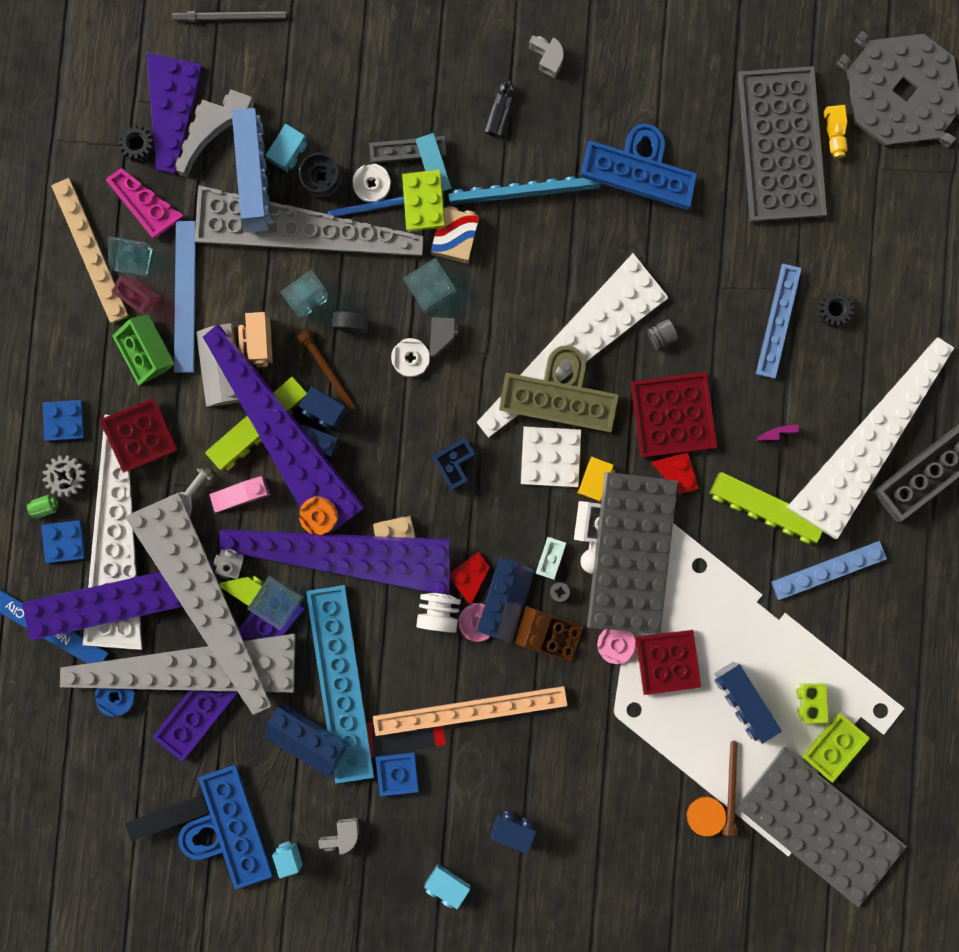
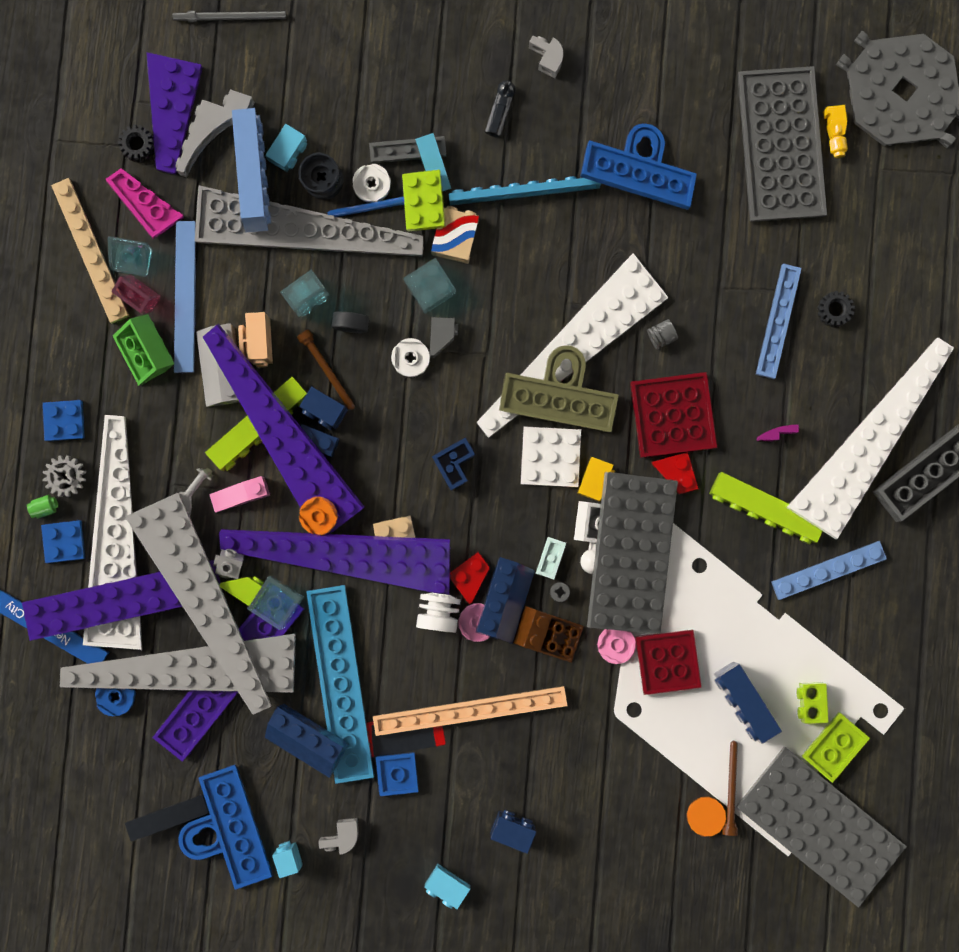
(138, 435): dark red plate -> none

